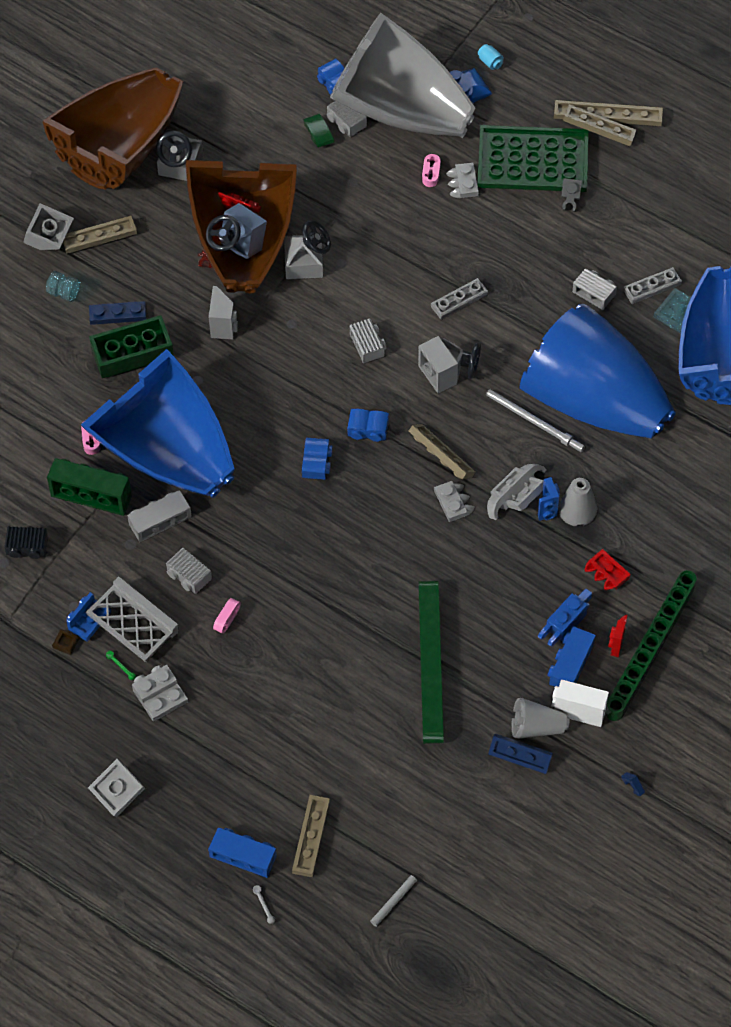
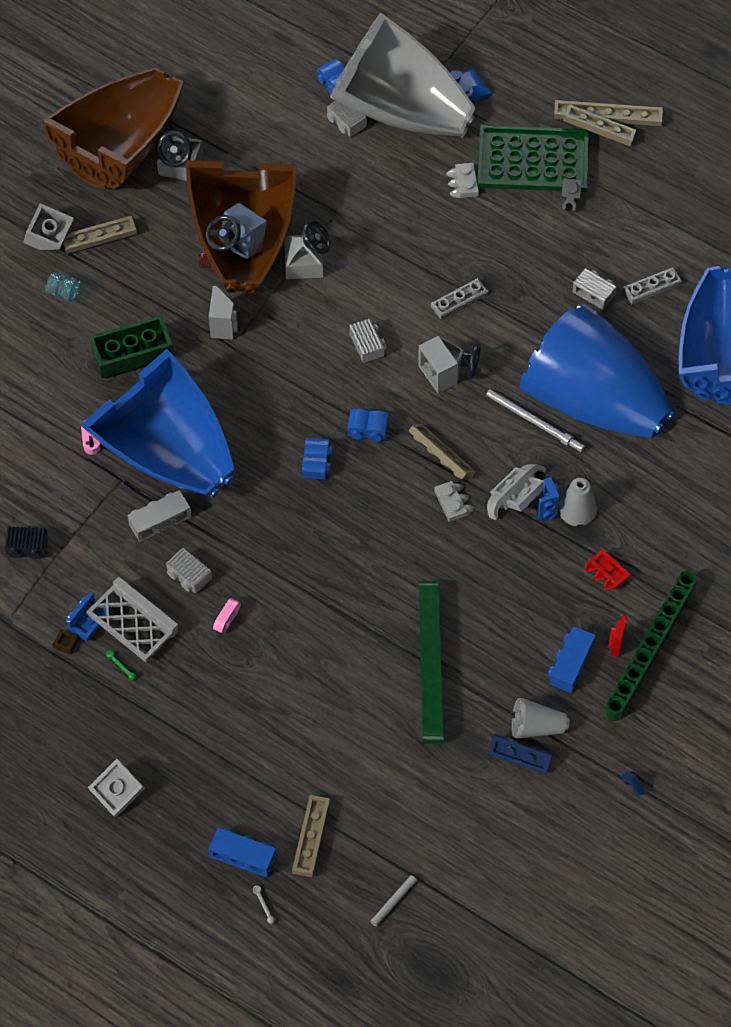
(89, 486): dark green brick -> none
(117, 313): dark blue plate -> none
(159, 692): light grey plate -> none
(232, 199): red hinge -> none
(319, 130): dark green slope -> none
(435, 170): bright pink beam -> none
(490, 57): medium azure brick -> none
(566, 616): blue hinge -> none
(580, 702): white brick -> none
(679, 303): clear light blue plate -> none

